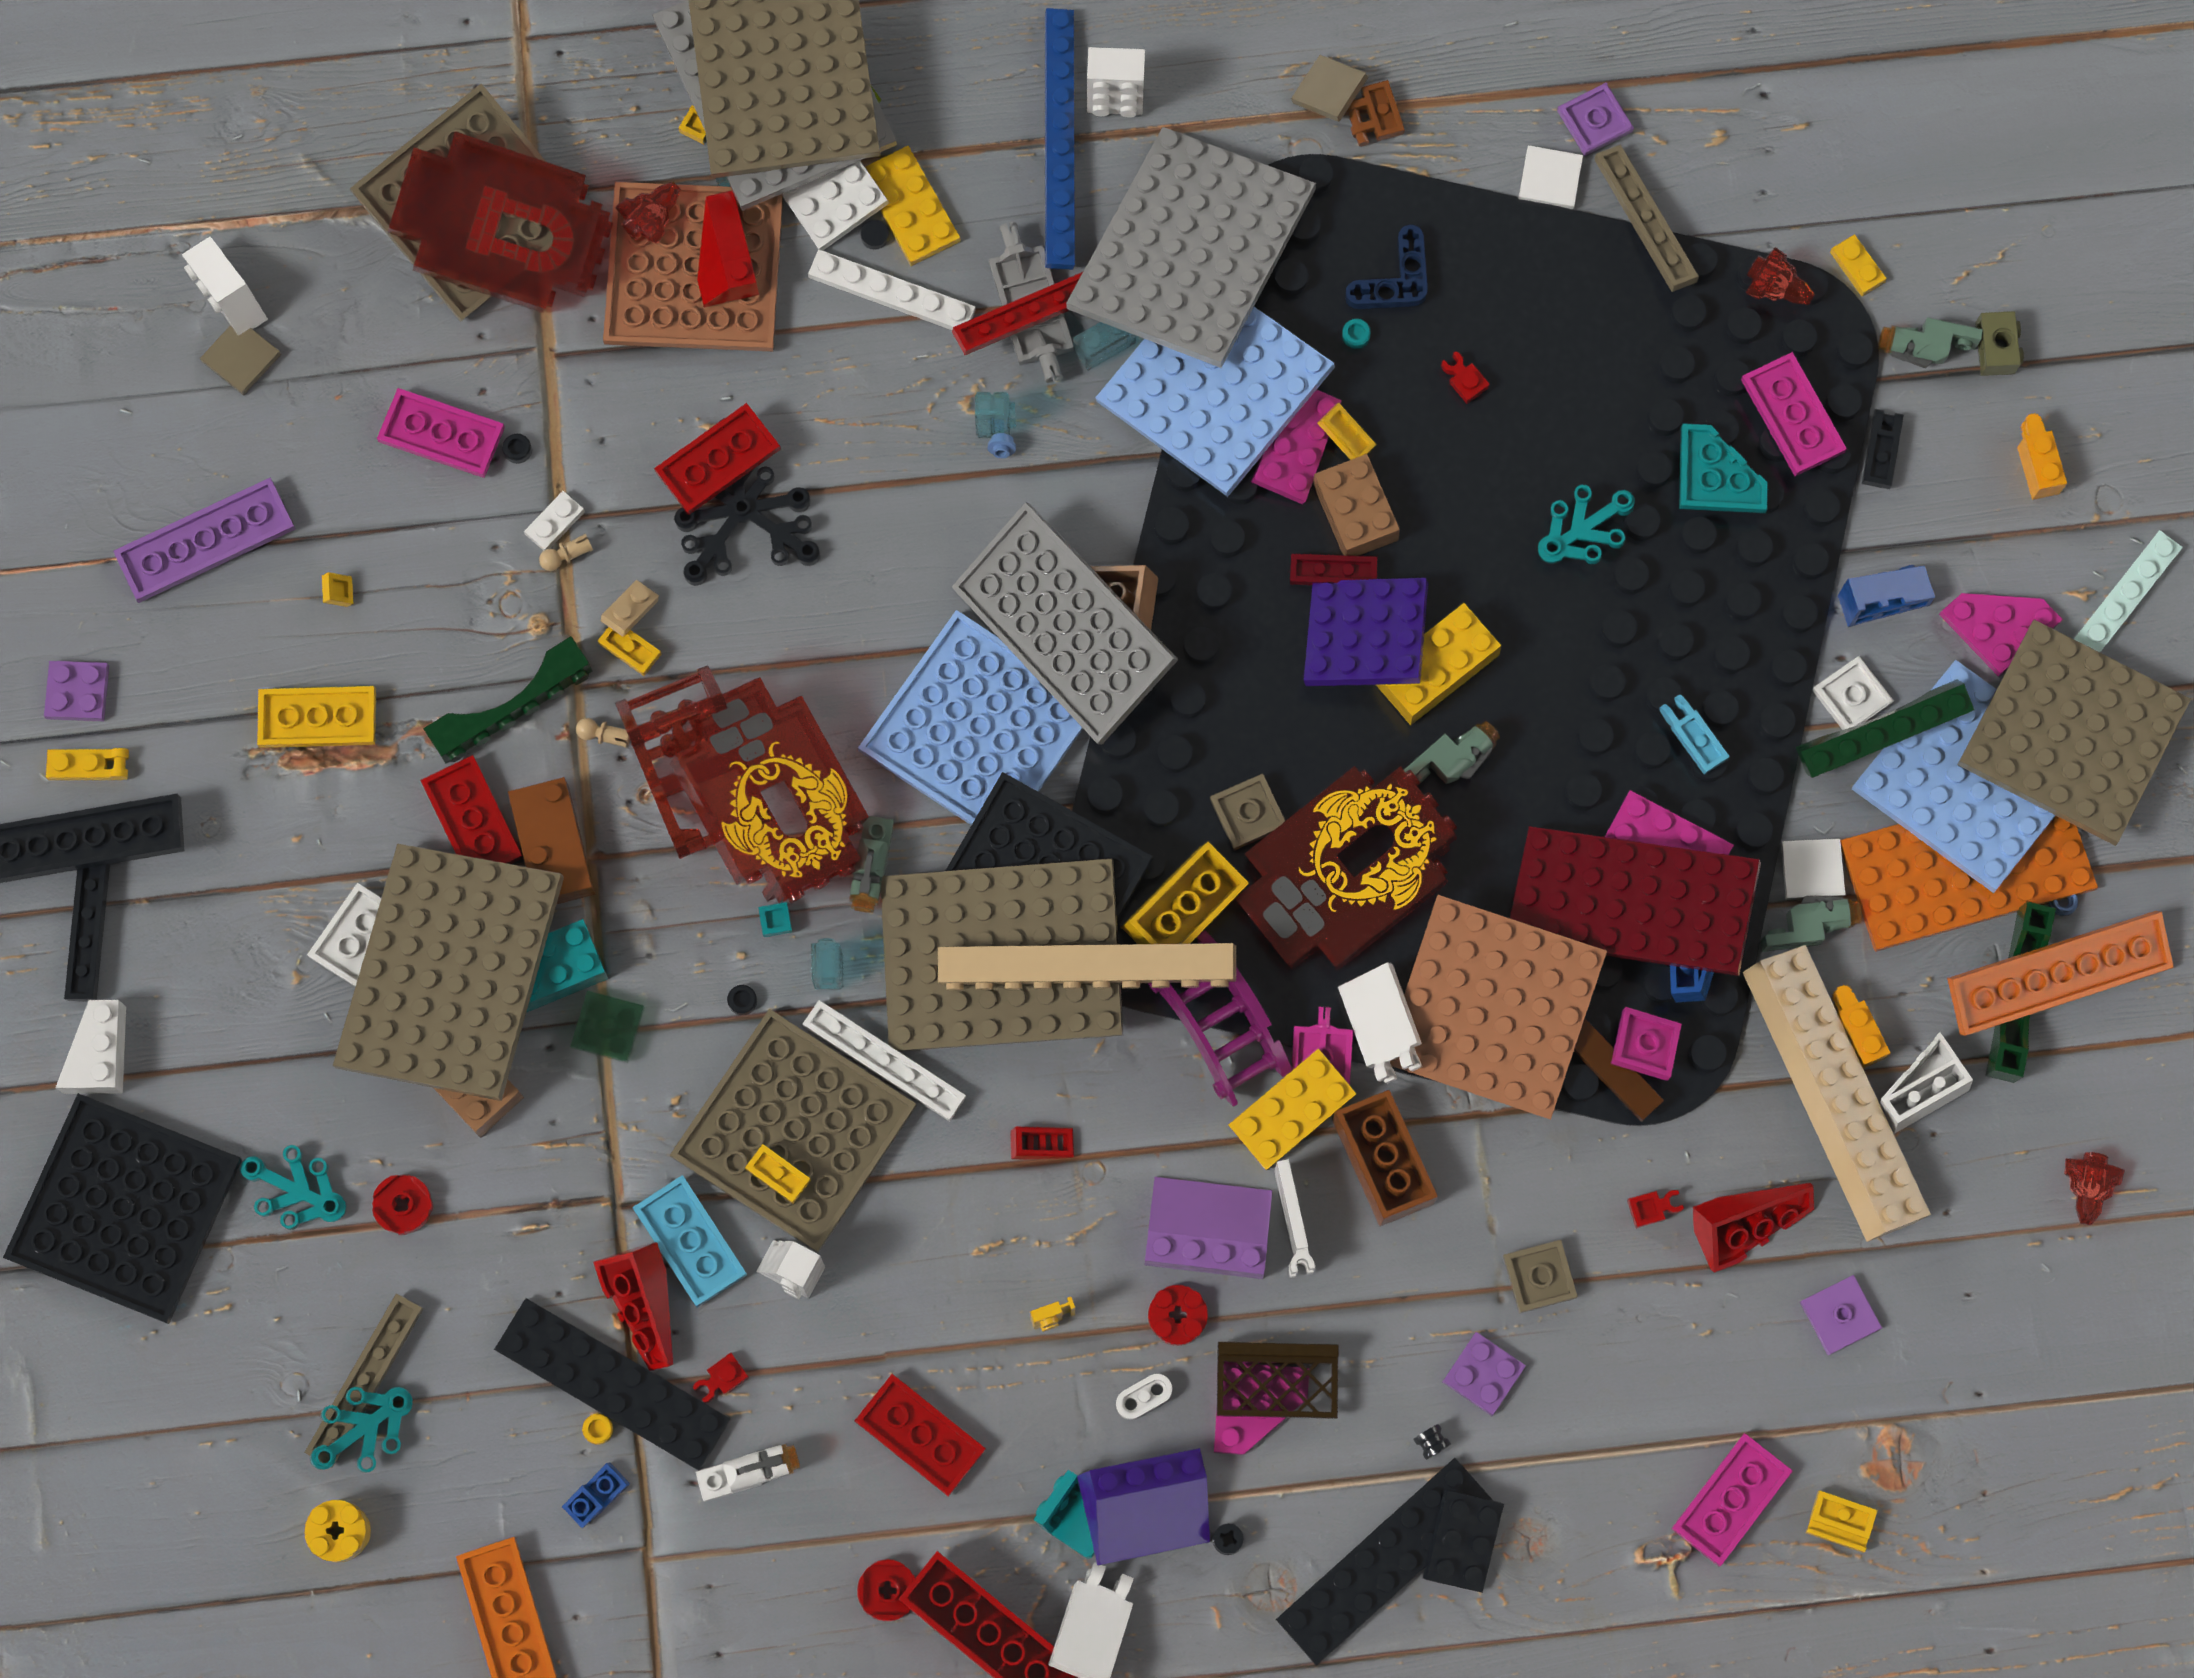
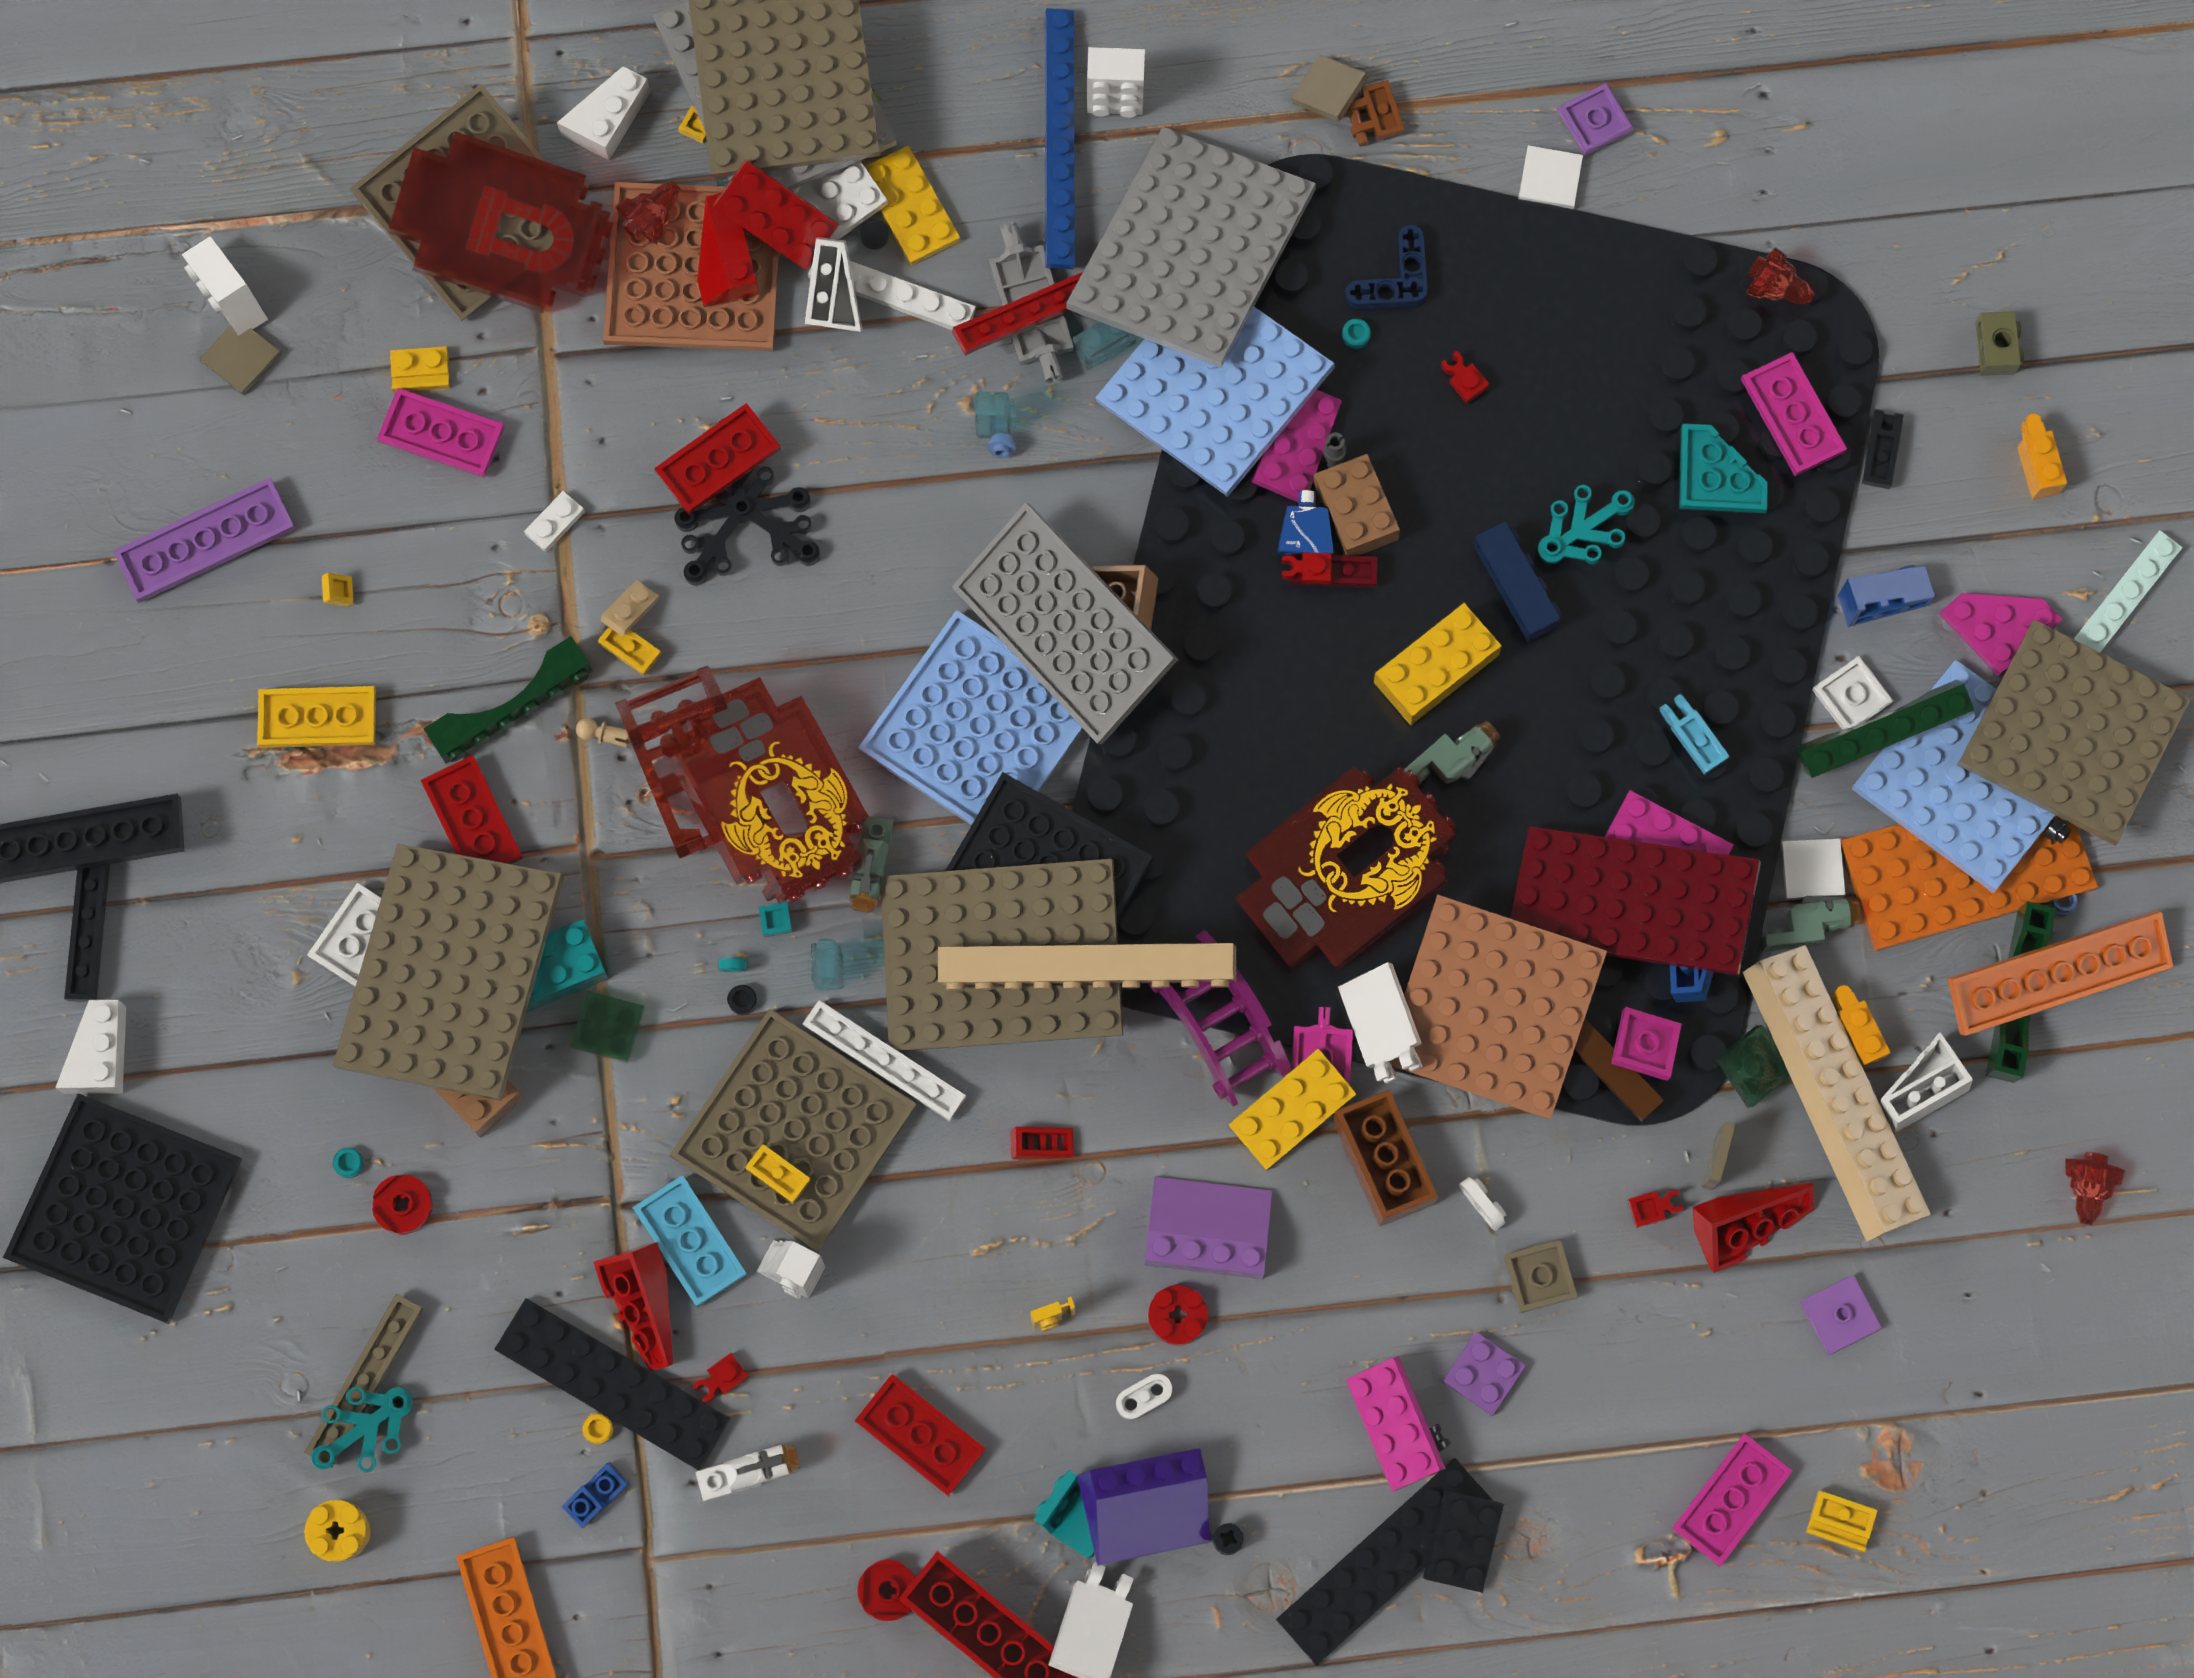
(76, 691): medium lavender plate -> none
(86, 764): yellow plate -> none
(297, 1191): teal plant -> none
(348, 1163): none -> teal tile
(420, 369): none -> yellow plate
(517, 448): black tile -> none
(551, 559): tan pin -> none
(552, 835): dark orange brick -> none
(606, 113): none -> white wedge
(732, 964): none -> teal tile
(774, 213): none -> red plate
(832, 289): none -> white wedge
(1187, 900): yellow brick -> none
(1240, 1434): dark pink plate -> none
(1247, 811): dark tan plate -> none
(1277, 1353): dark brown fence -> none
(1293, 1219): white tile -> none
(1305, 528): none -> blue torso
(1313, 567): none -> red plate
(1334, 449): none -> dark grey pin
(1346, 432): yellow plate -> none
(1366, 632): dark purple plate -> none
(1395, 1423): none -> dark pink plate
(1490, 1212): none -> white plate
(1517, 582): none -> dark blue brick
(1646, 218): dark tan plate -> none
(1719, 1155): none -> dark tan tile
(1753, 1066): none -> clear green plate
(1858, 265): yellow plate -> none
(1929, 344): sand green plate -> none
(2058, 831): none -> black plate

